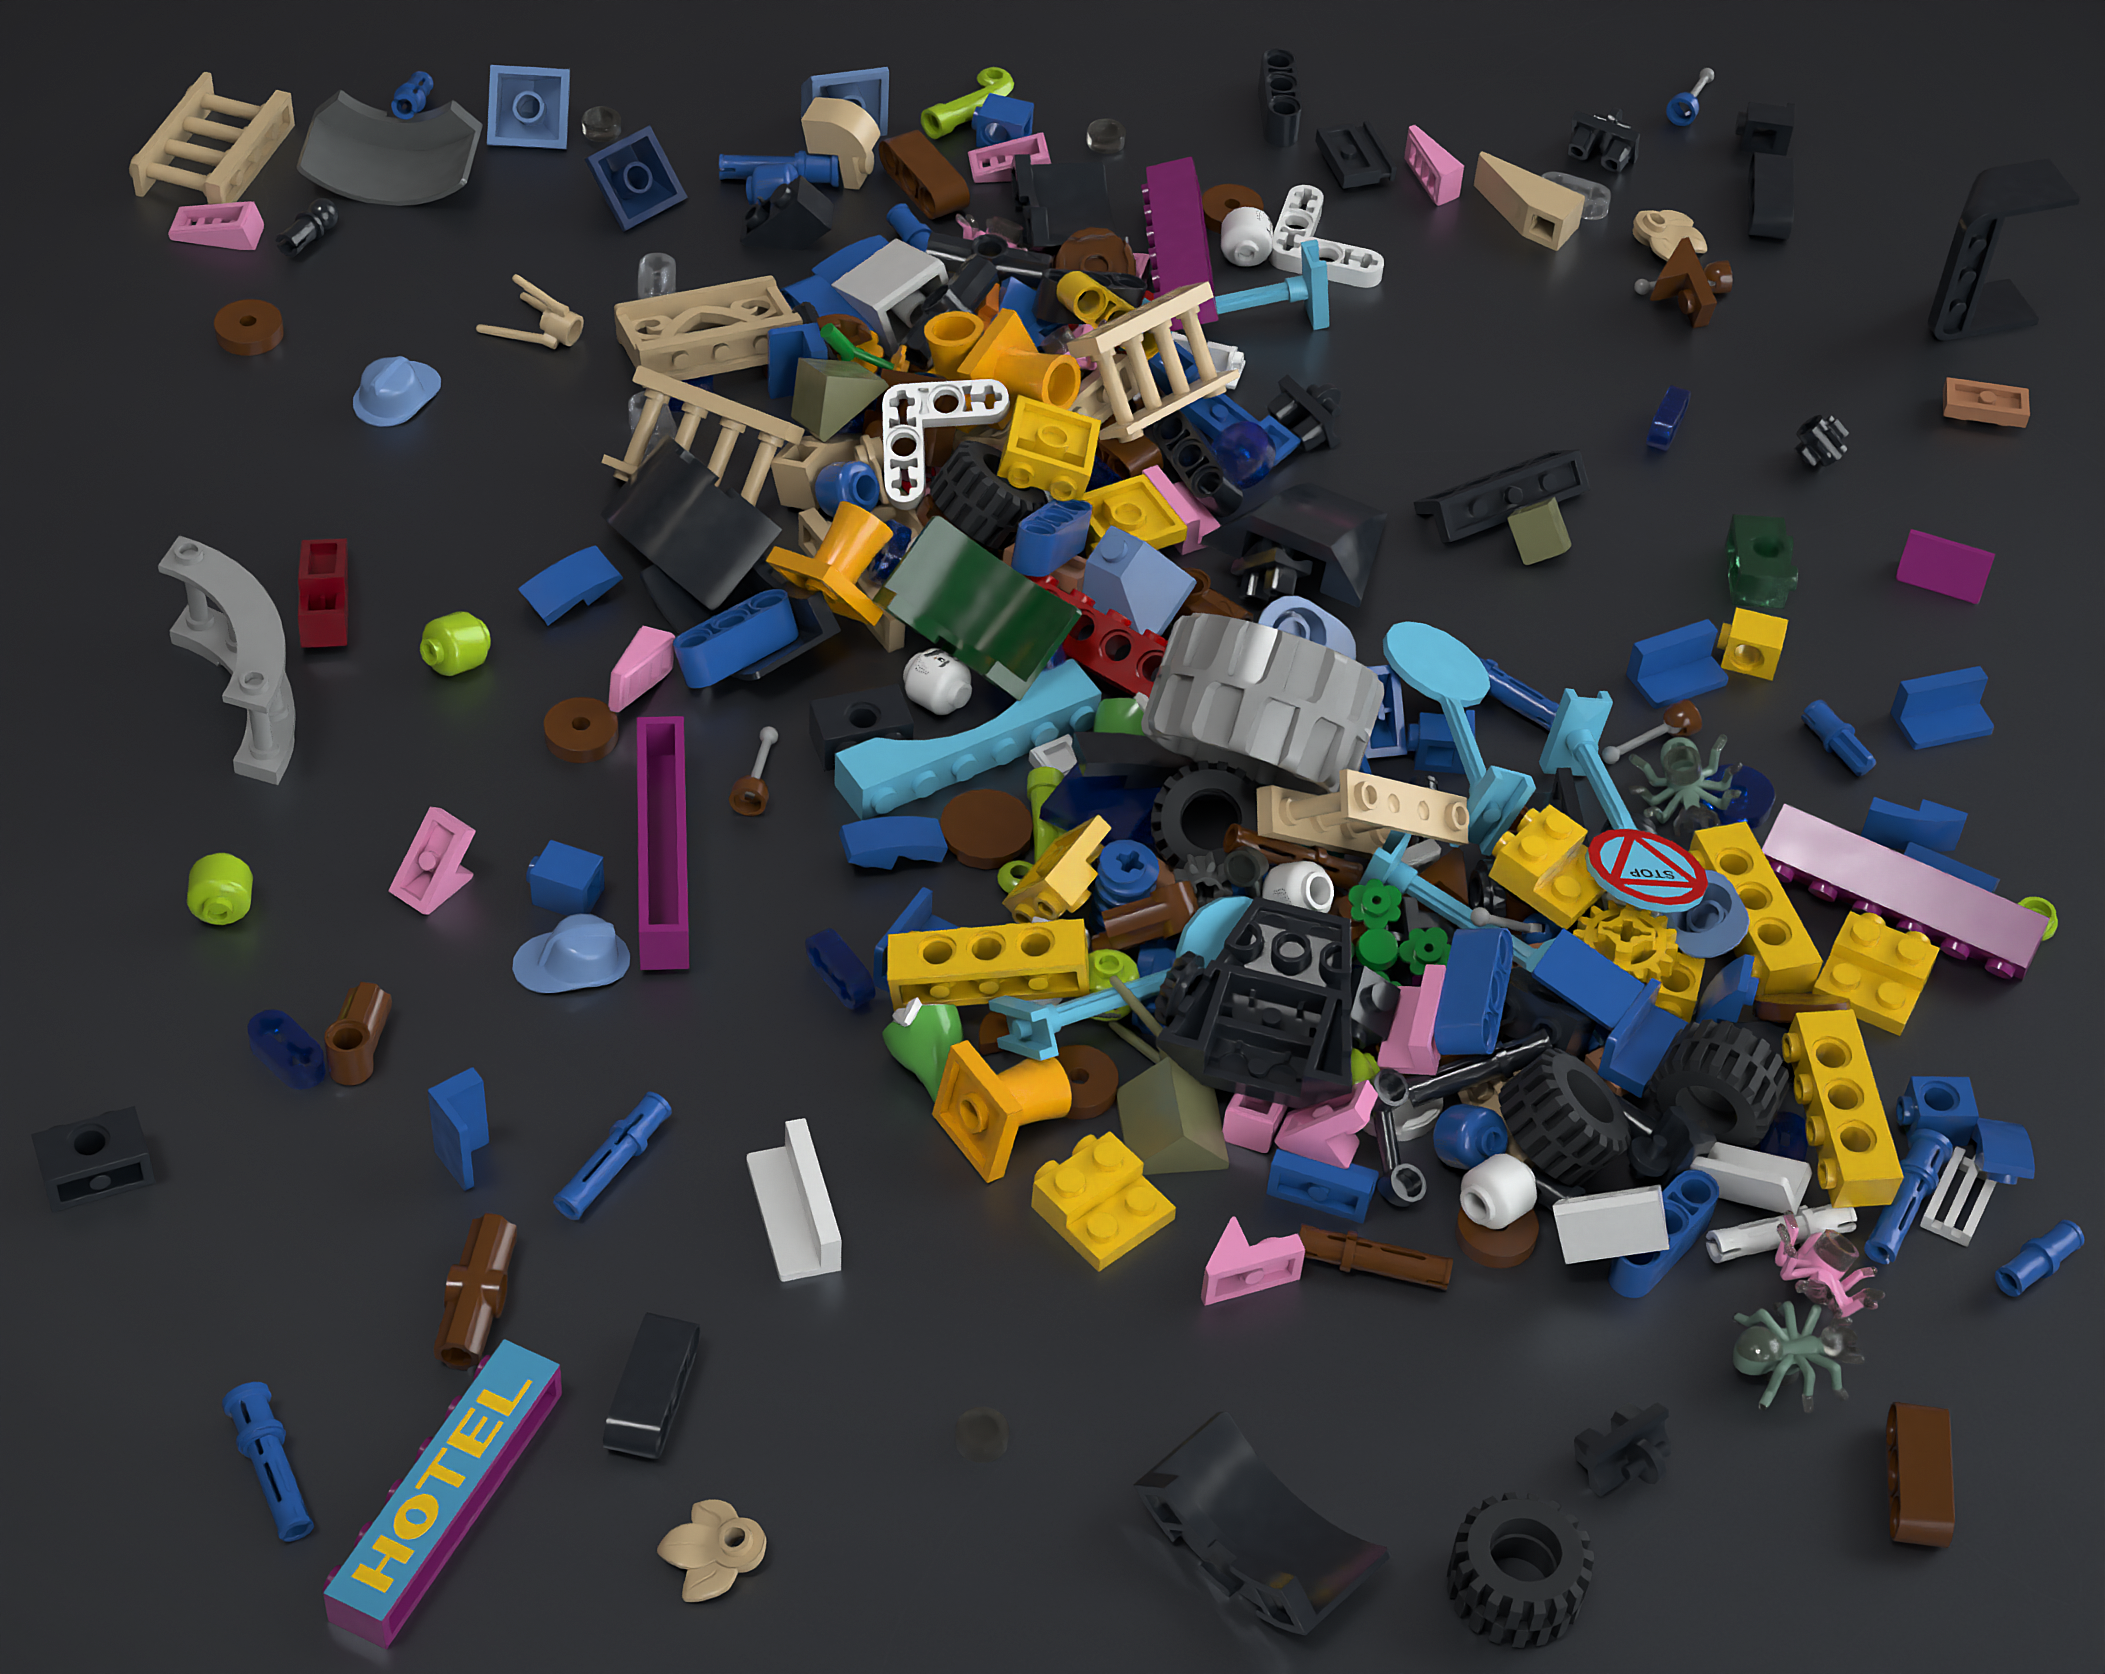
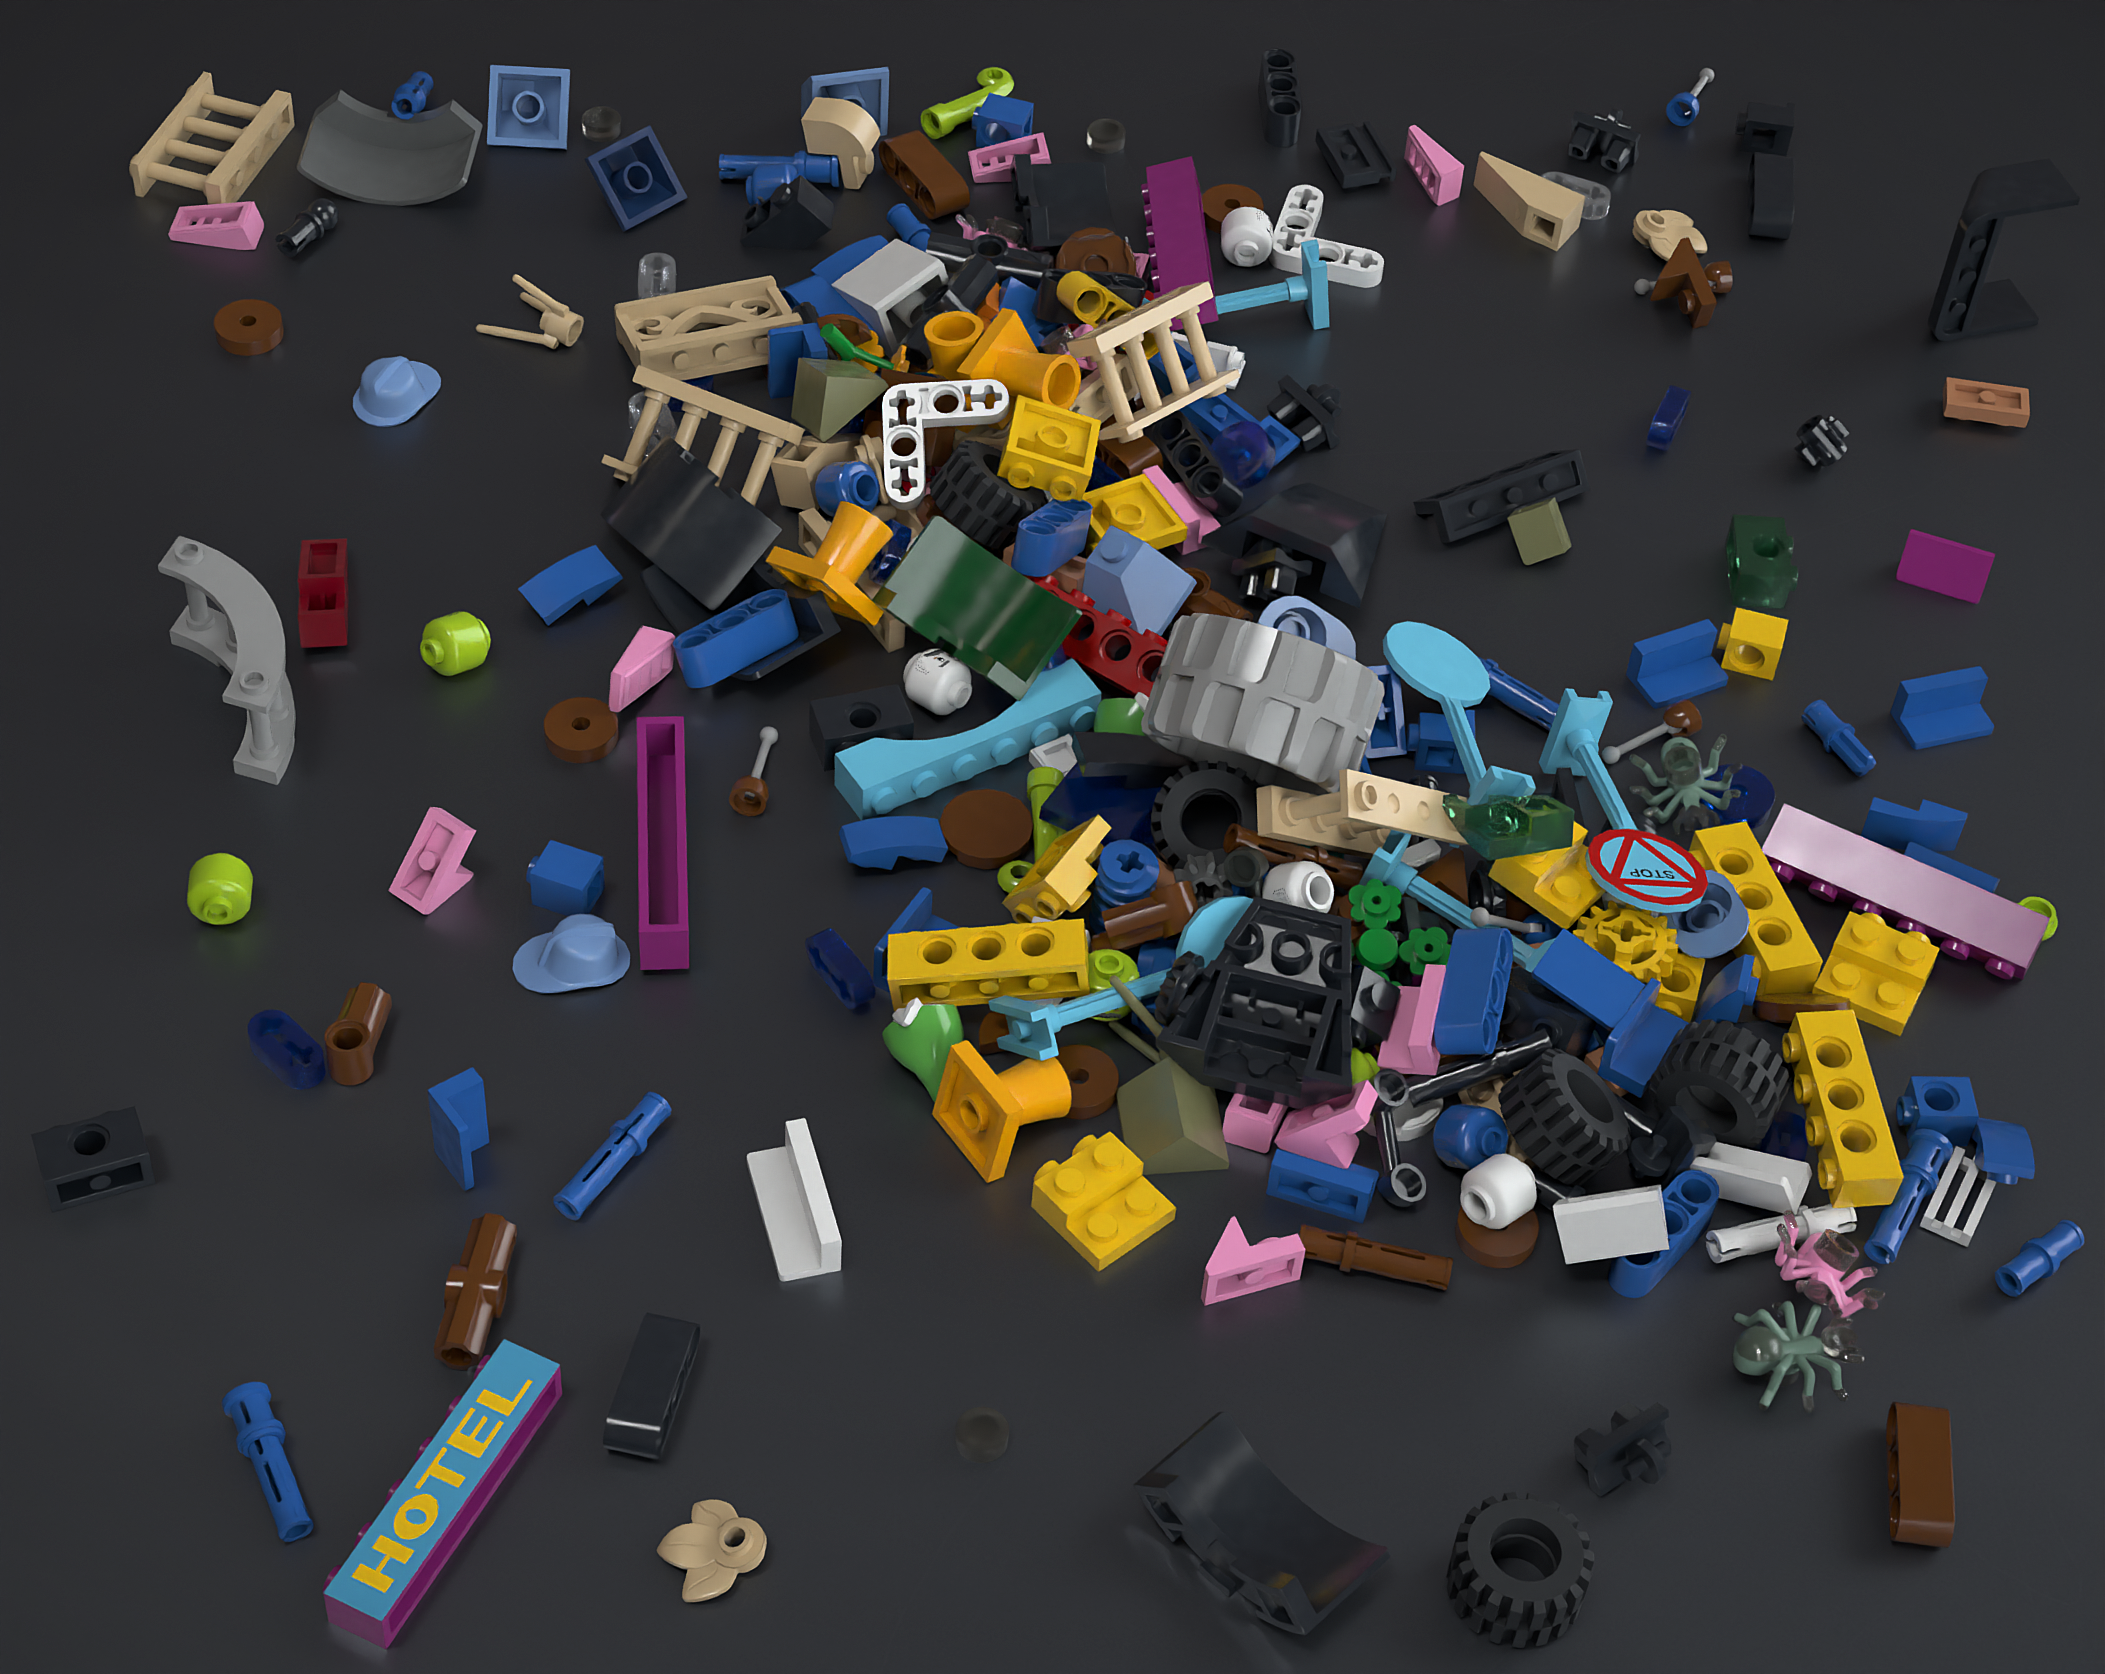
(1512, 824): none -> clear green slope

